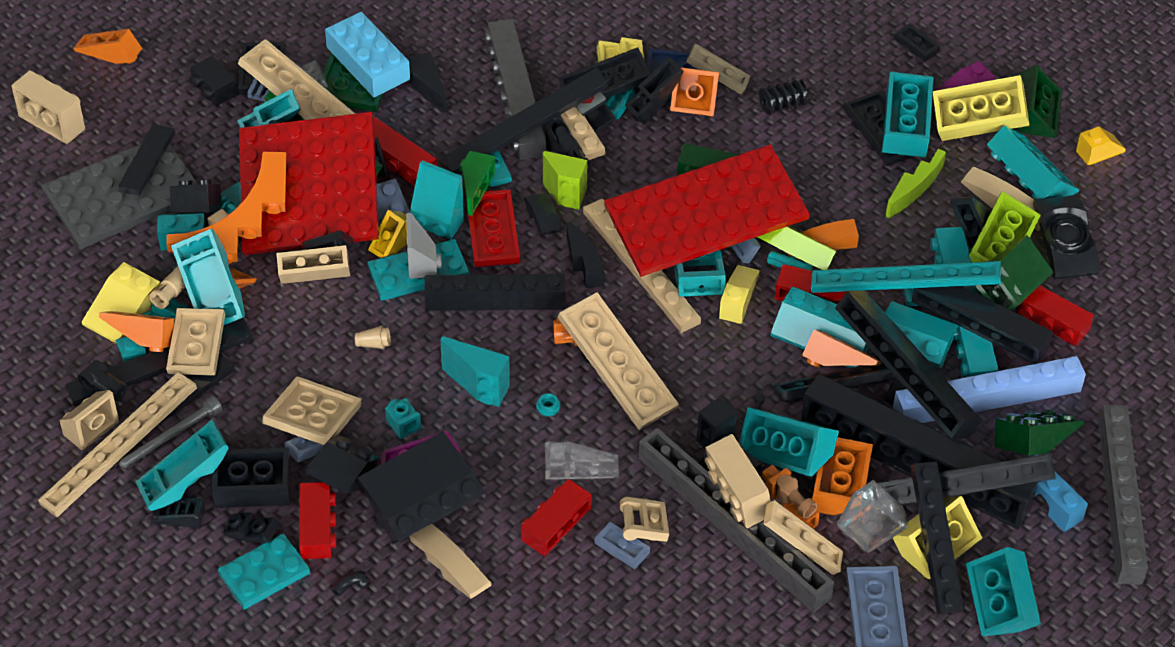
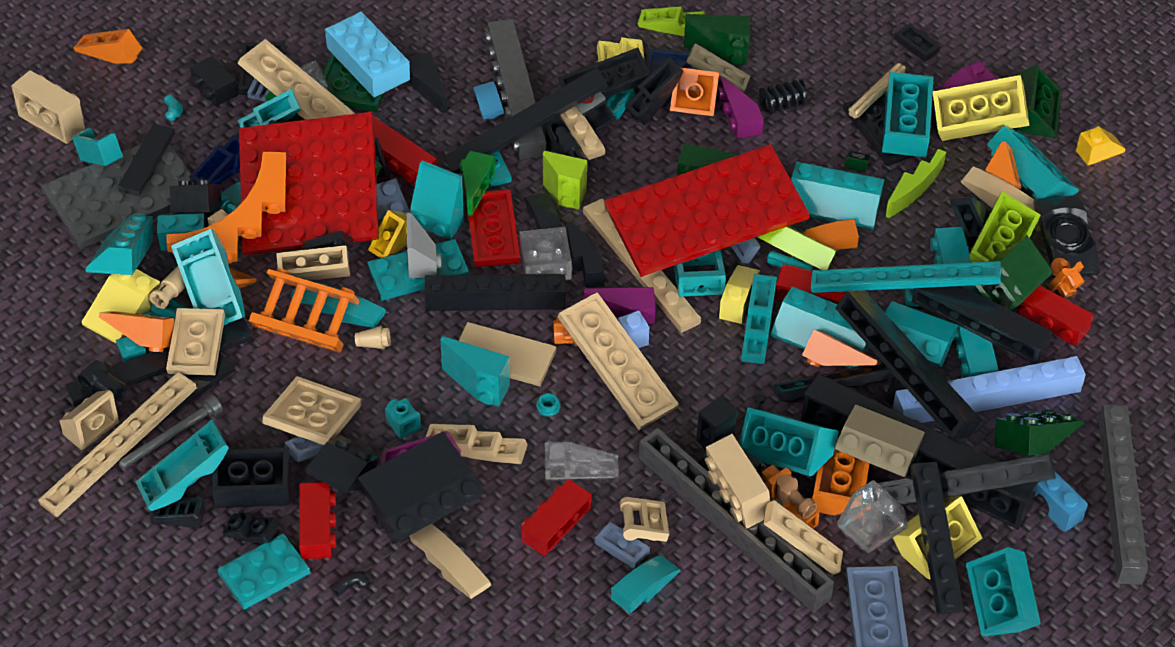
(95, 151): none -> teal panel
(124, 246): none -> teal slope
(175, 108): none -> teal arm
(219, 163): none -> clear blue slope
(308, 332): none -> orange fence
(364, 314): none -> teal slope
(483, 445): none -> tan slope
(488, 100): none -> dark azure slope
(527, 358): none -> tan tile
(546, 252): none -> clear brick
(628, 300): none -> magenta slope
(636, 328): none -> light blue brick
(643, 583): none -> teal slope
(665, 20): none -> lime slope
(720, 35): none -> dark green slope
(742, 111): none -> magenta slope
(759, 319): none -> teal slope
(838, 194): none -> teal slope
(857, 161): none -> dark green slope
(873, 93): none -> tan axle
(880, 441): none -> dark tan slope
(1004, 166): none -> orange slope
(1066, 278): none -> orange hips

